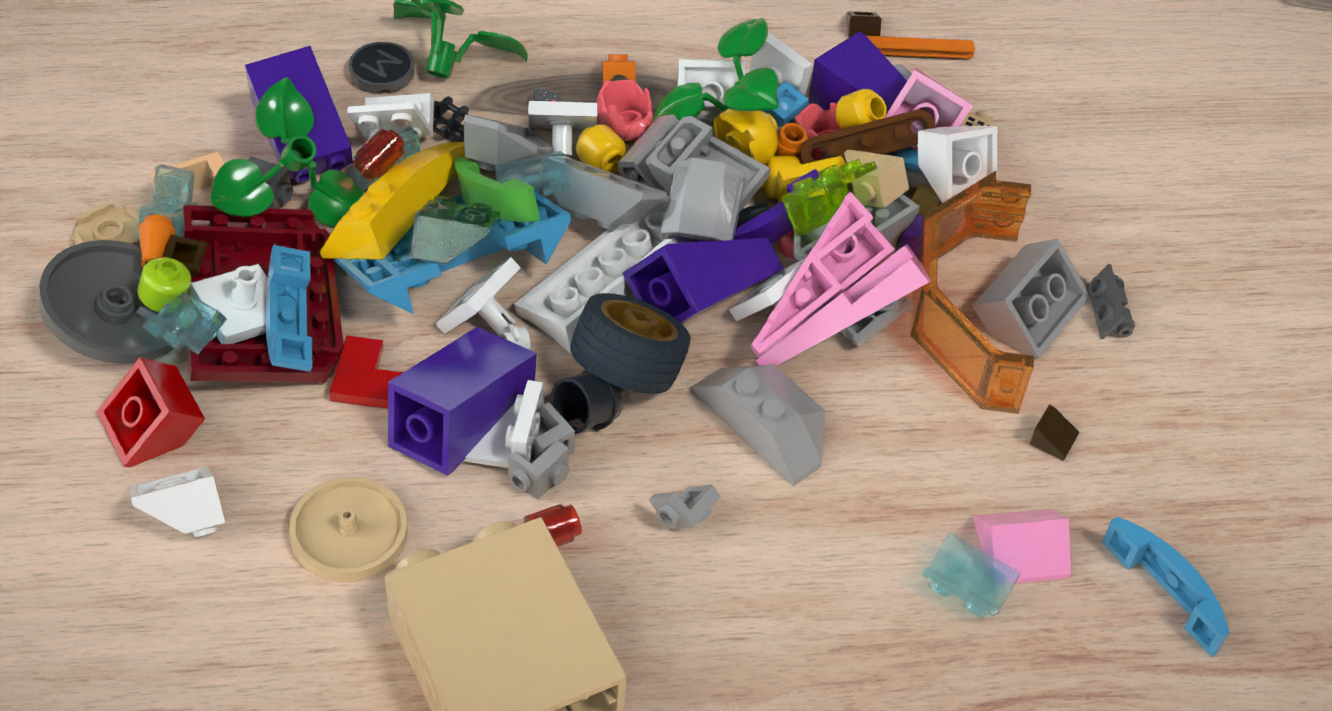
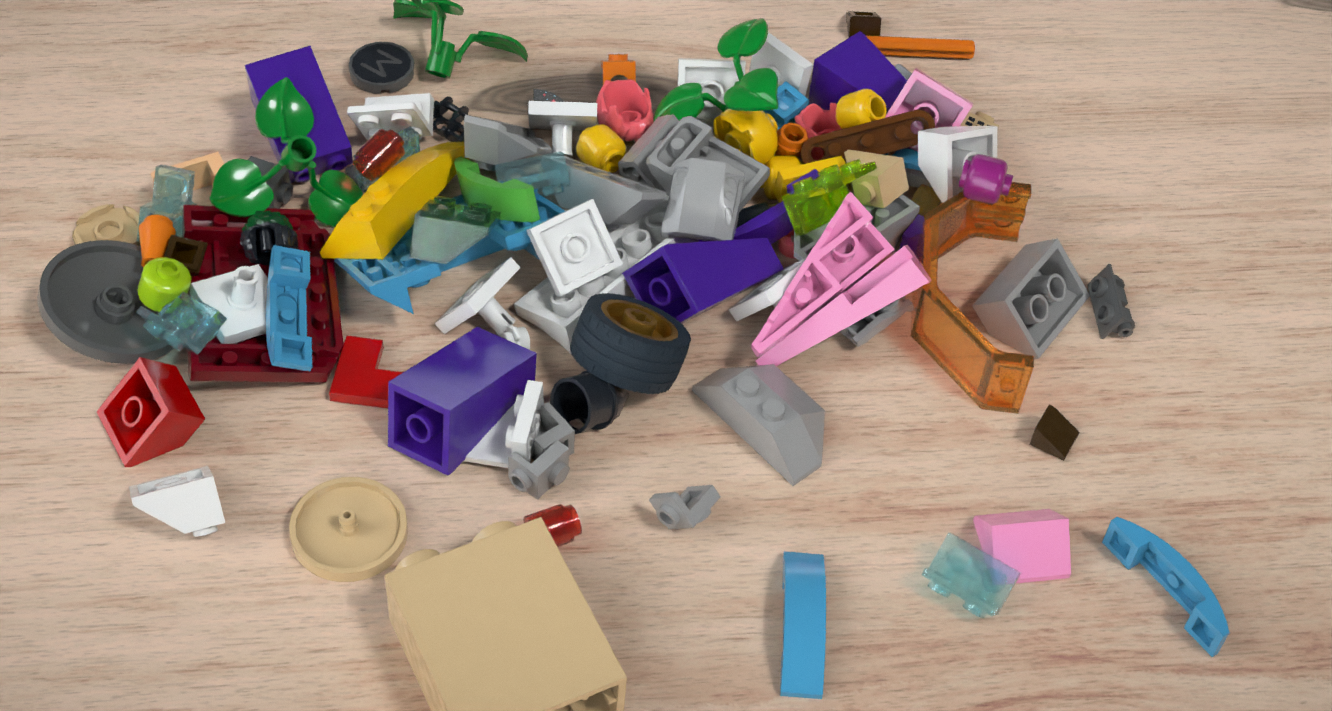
(263, 232): none -> black piece
(574, 247): none -> white tile
(803, 625): none -> dark azure slope
(985, 179): none -> magenta head

